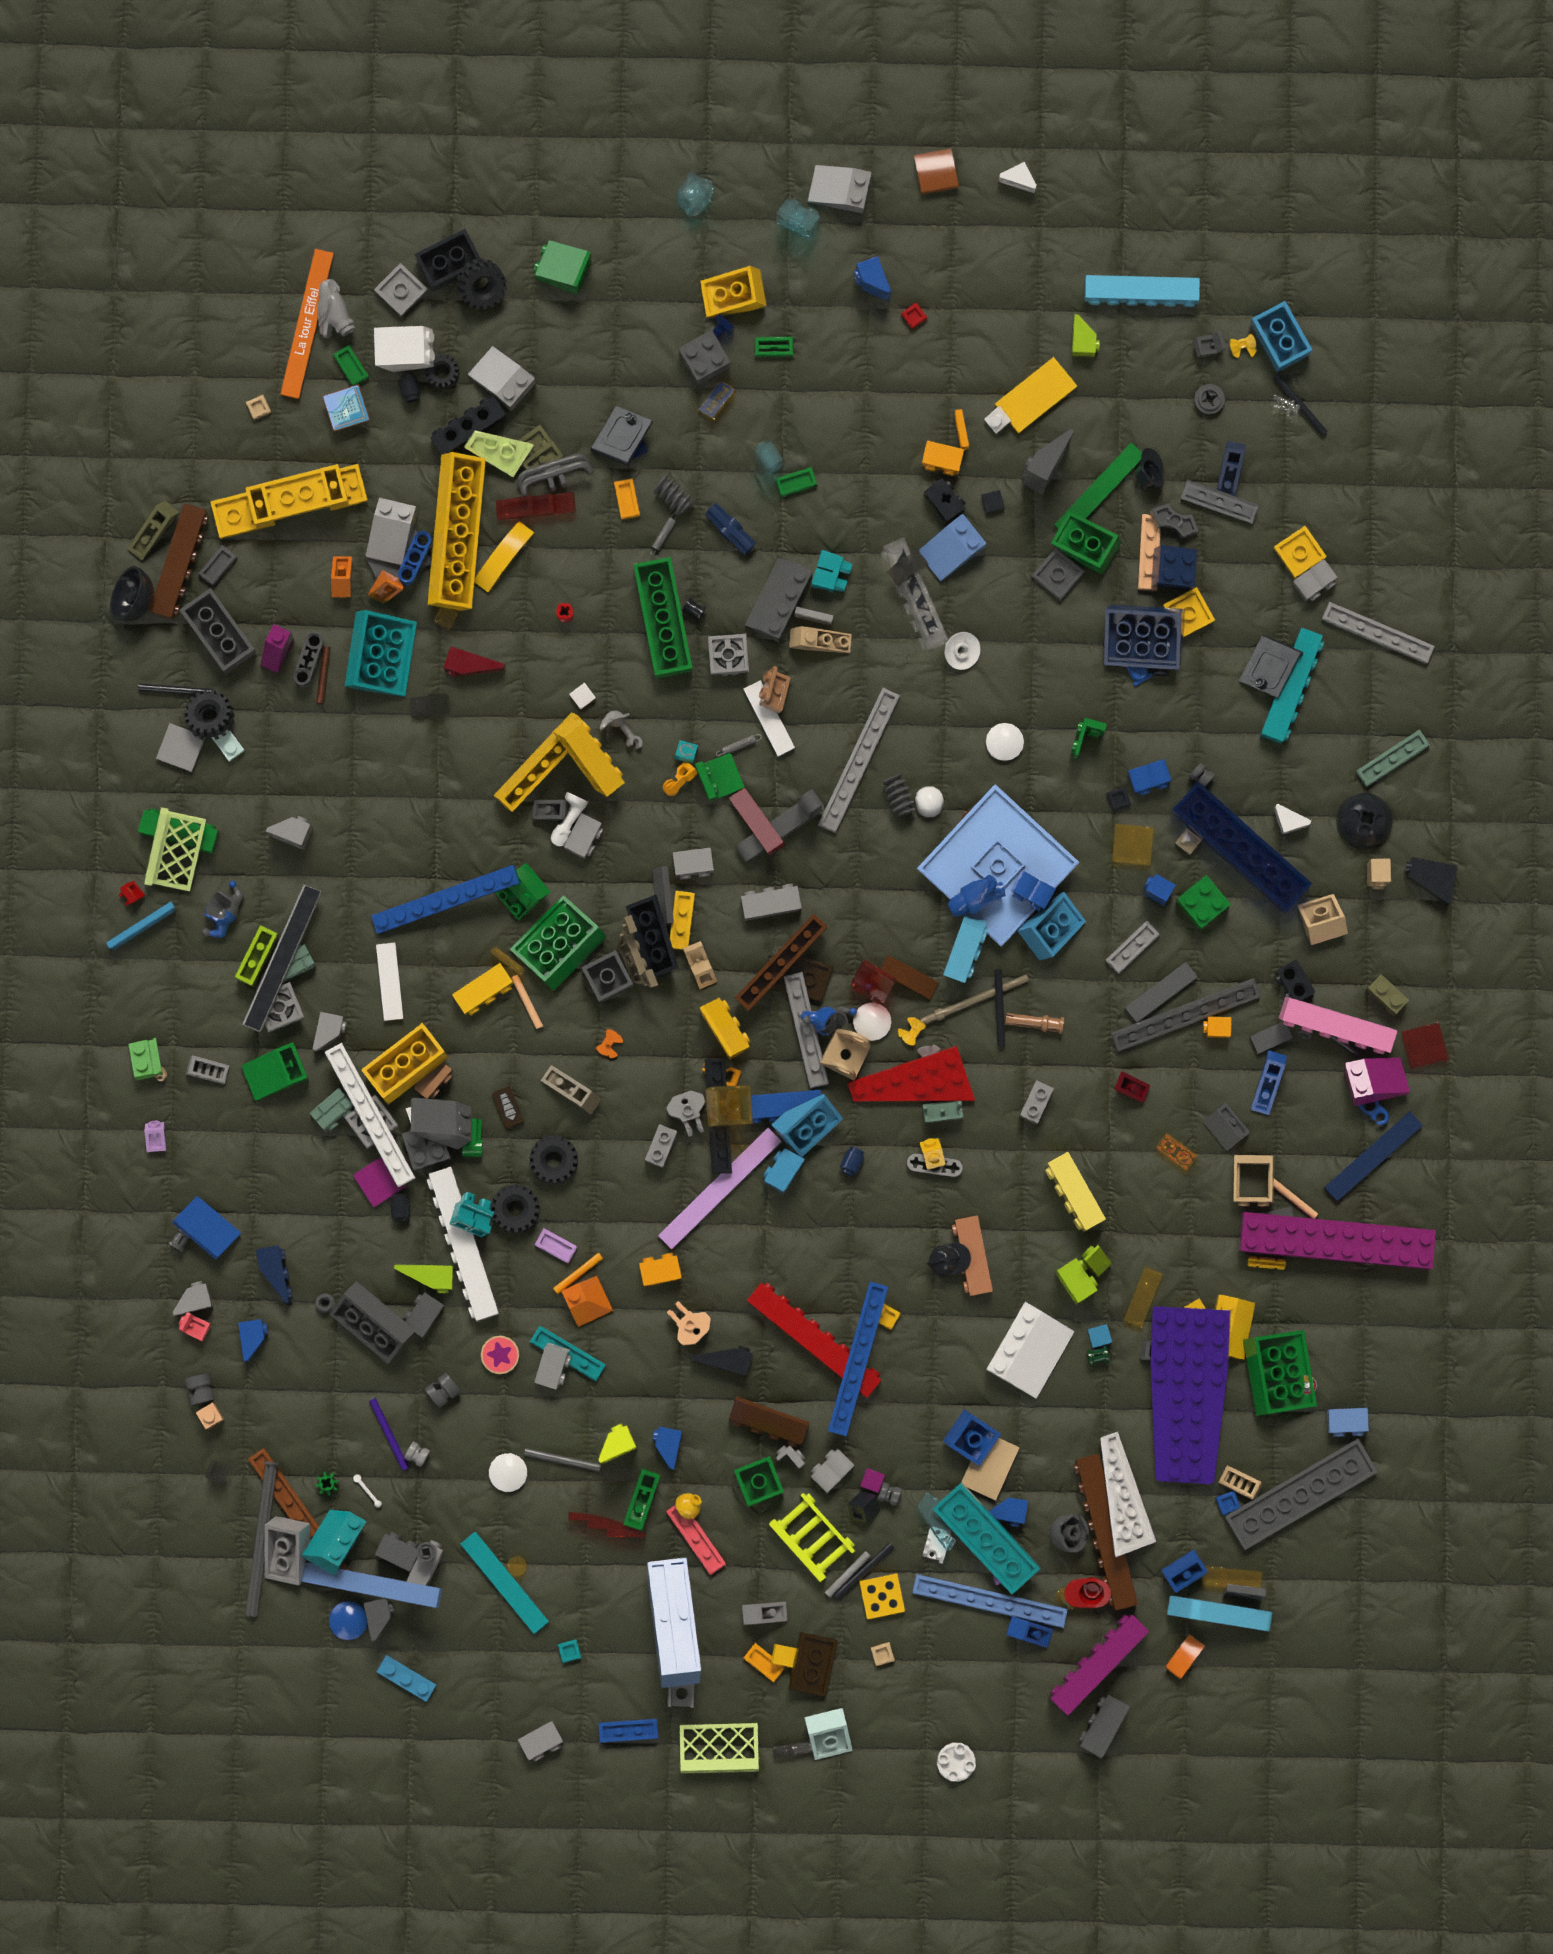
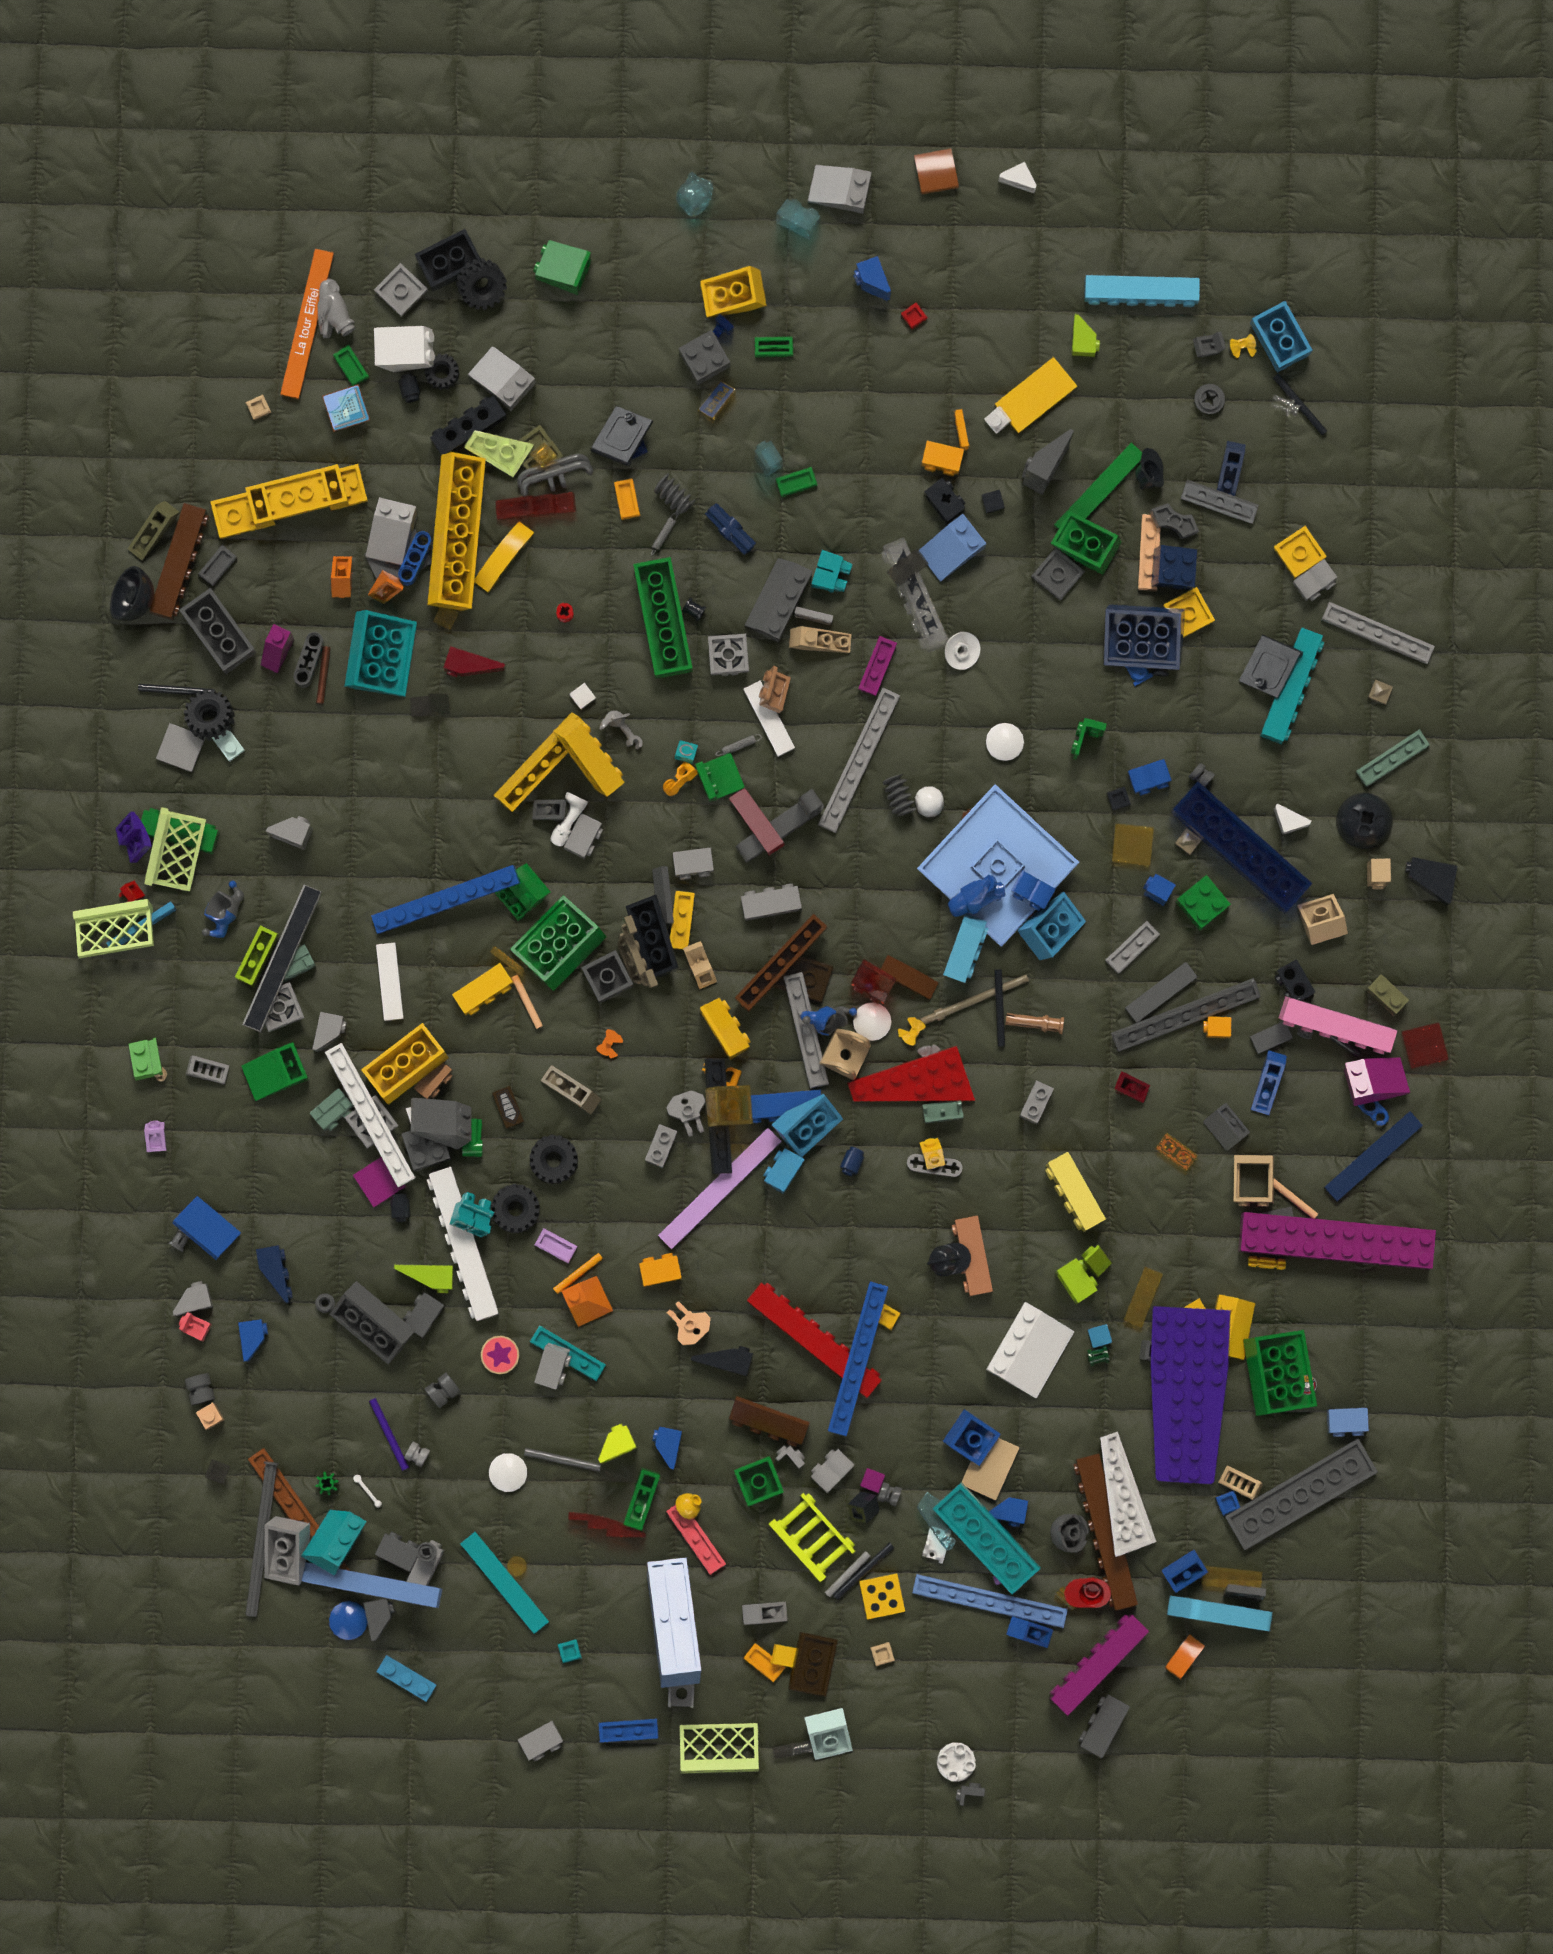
(108, 914): none -> yellowish green fence
(133, 835): none -> dark purple slope
(543, 455): none -> clear yellow plate
(877, 666): none -> magenta plate
(972, 1789): none -> dark grey bracket
(1380, 692): none -> dark tan tile

